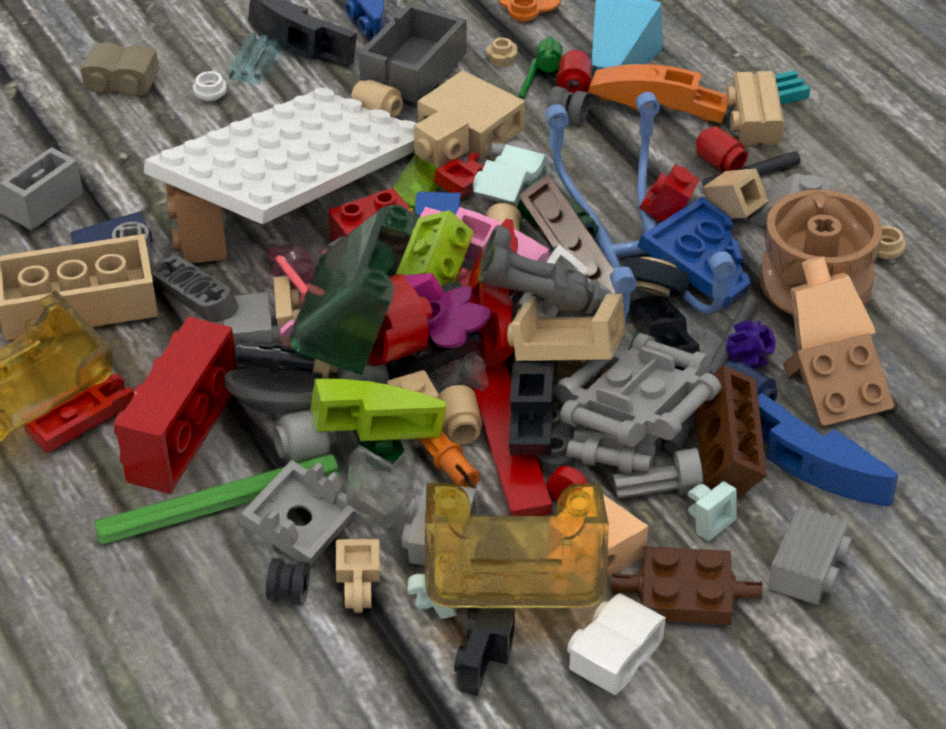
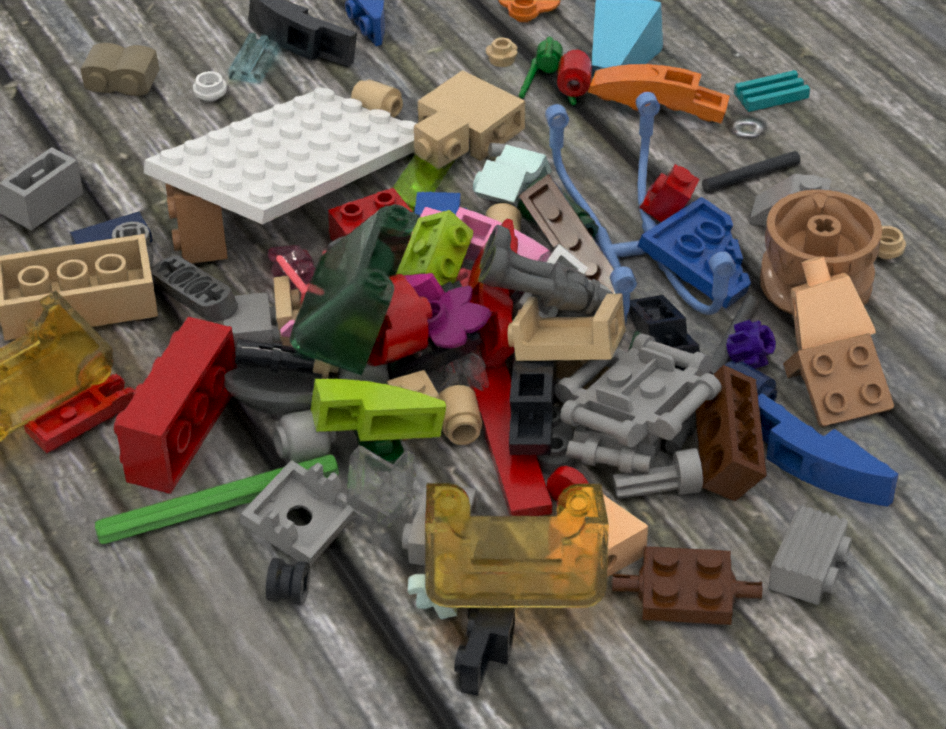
(357, 567): tan plate -> none
(414, 51): dark grey piece -> none
(450, 458): orange axle -> none
(458, 175): red plate -> none
(574, 103): dark grey wheel -> none
(615, 643): white brick -> none
(658, 276): black wheel -> none
(713, 509): light aqua tile -> none
(721, 149): red brick -> none
(737, 192): tan brick -> none
(756, 108): tan brick -> none

